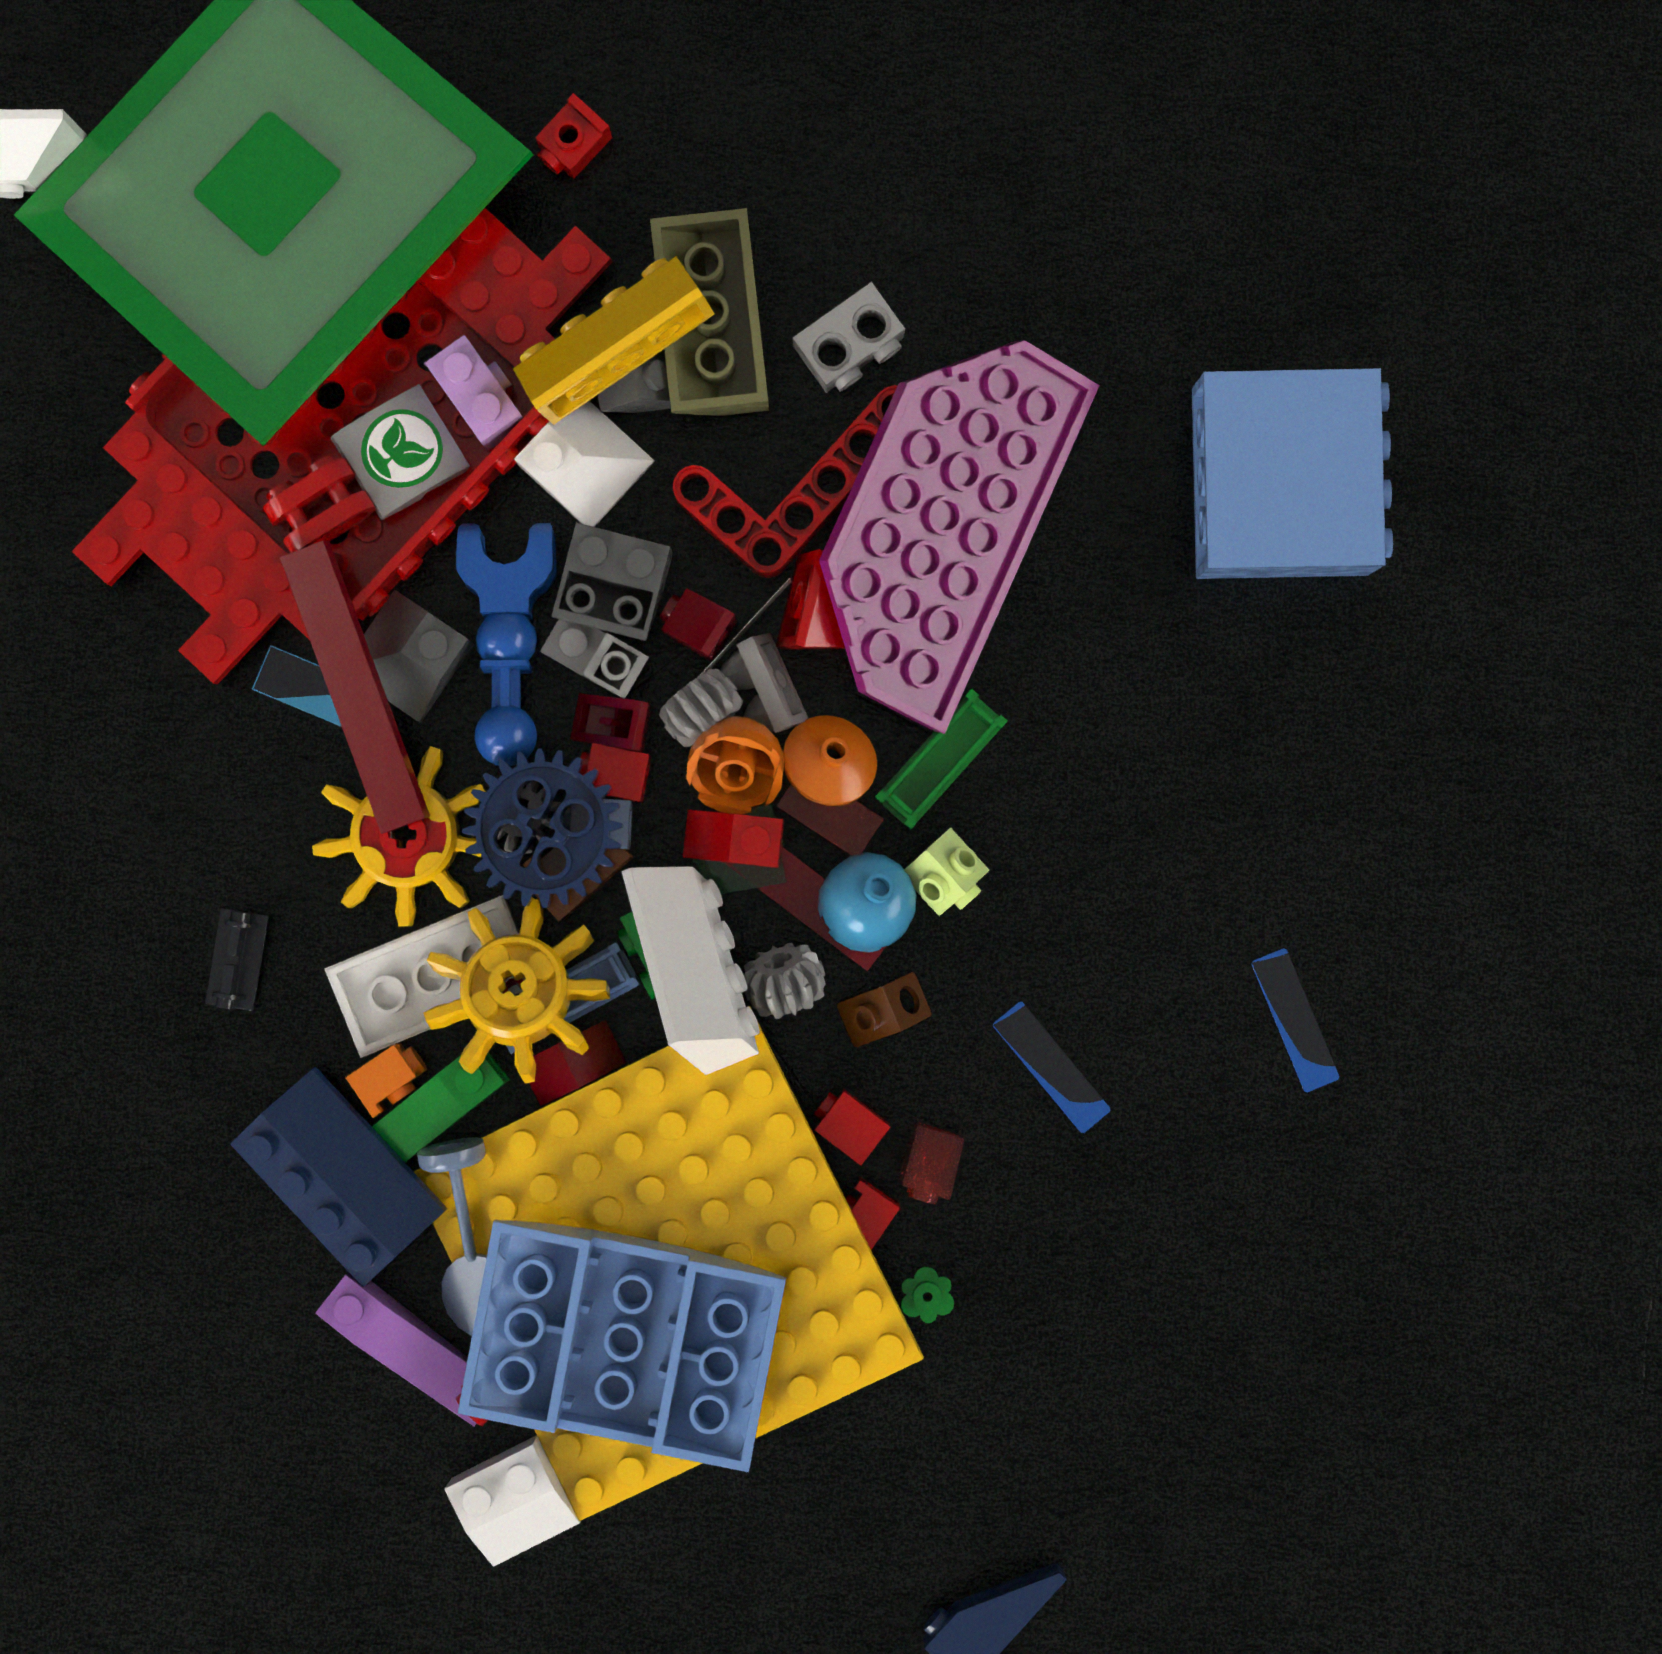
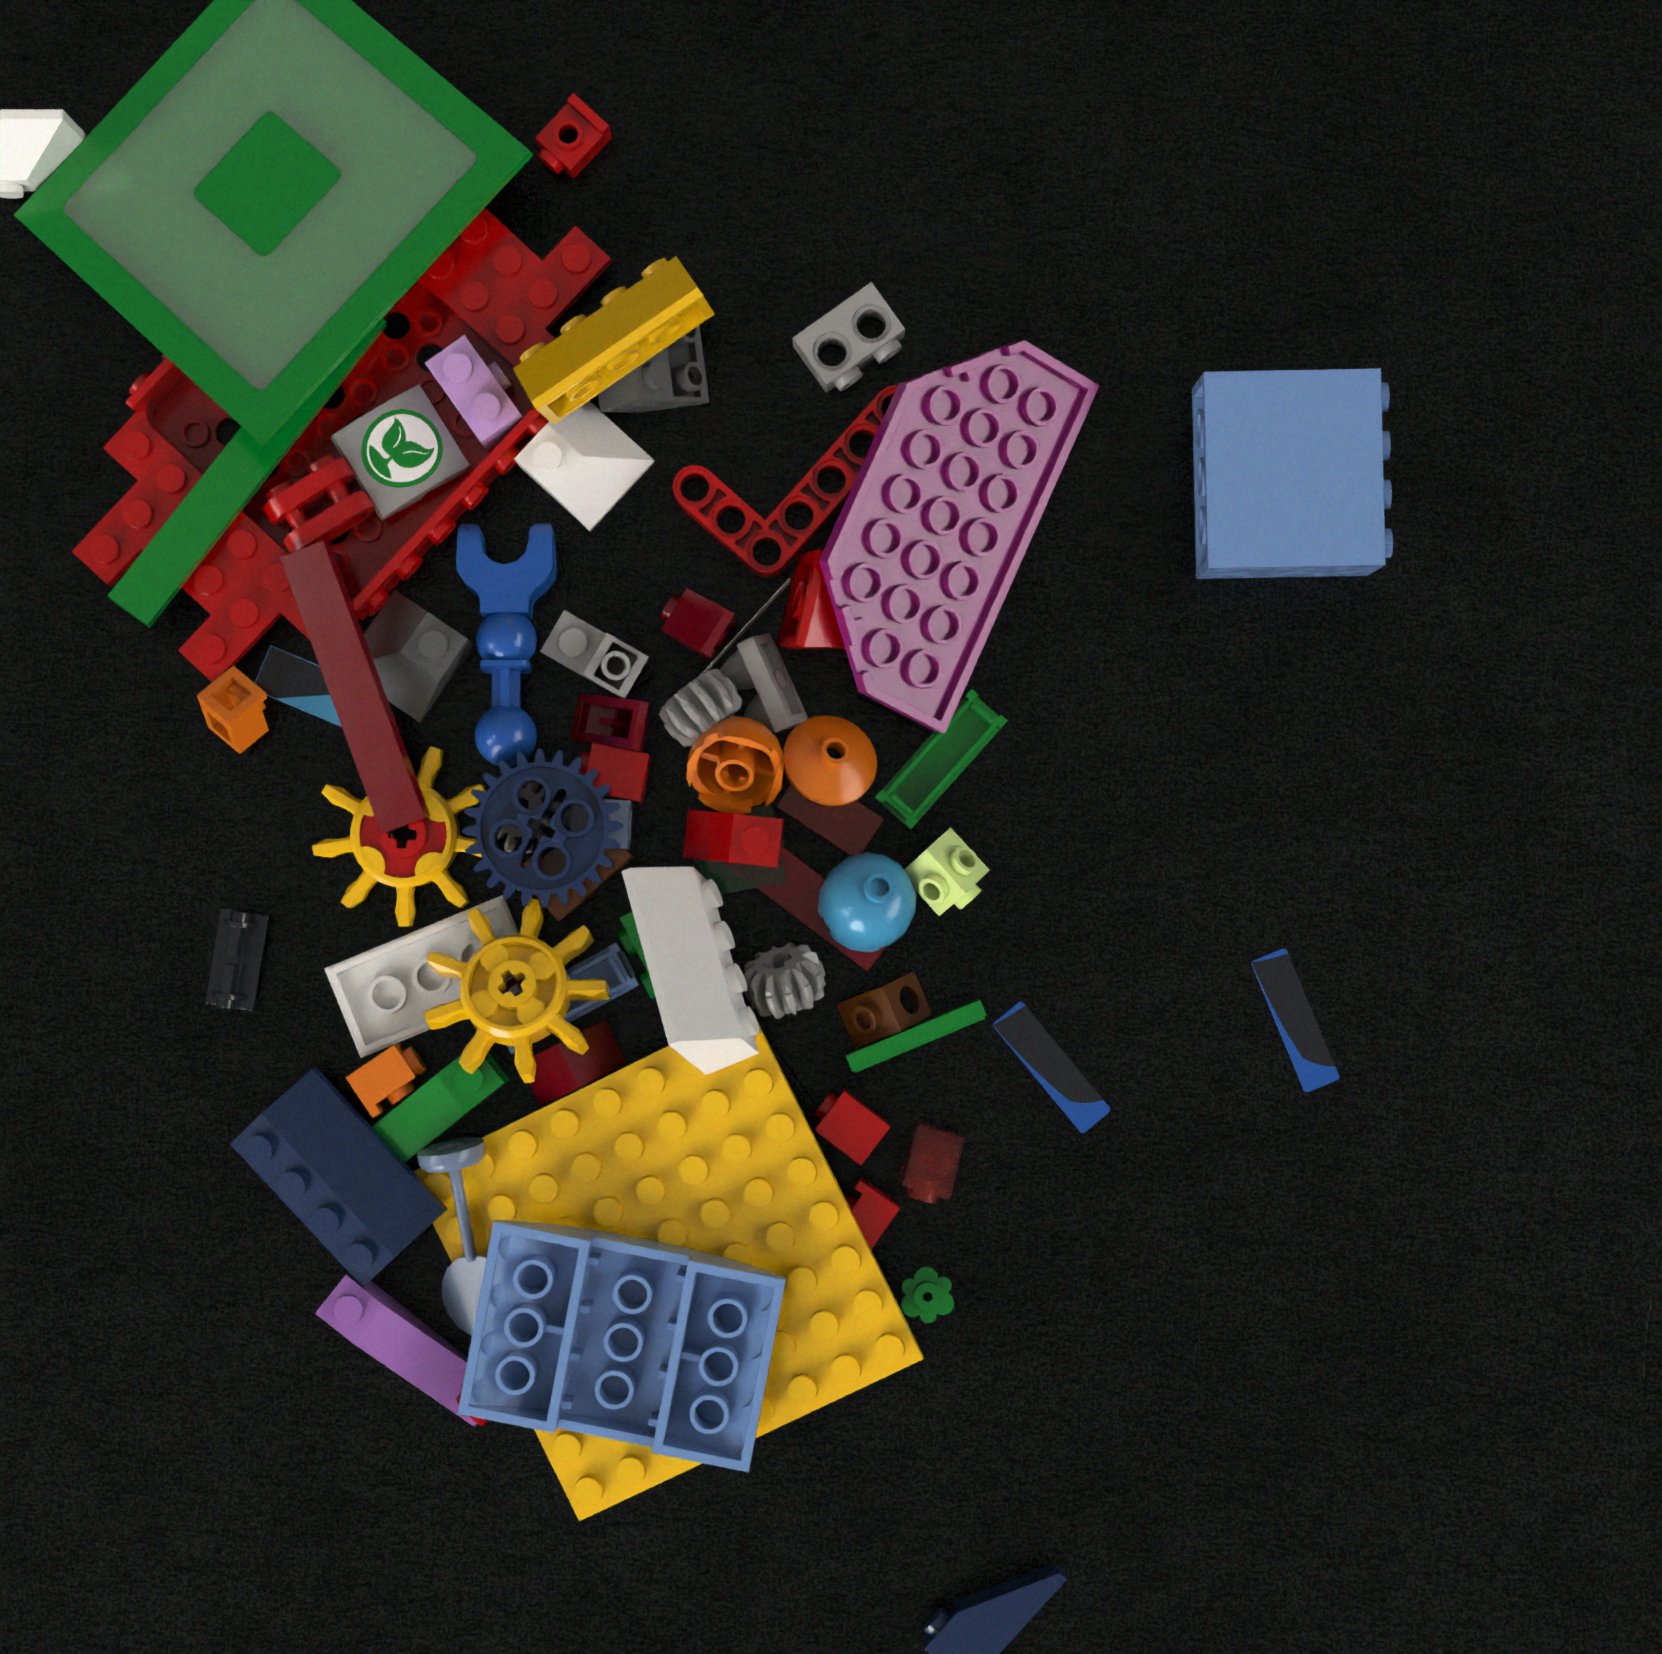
(217, 502): none -> green tile
(234, 709): none -> orange brick
(511, 1502): white slope -> none
(612, 582): dark grey slope -> none
(721, 361): olive slope -> none
(916, 1035): none -> green tile

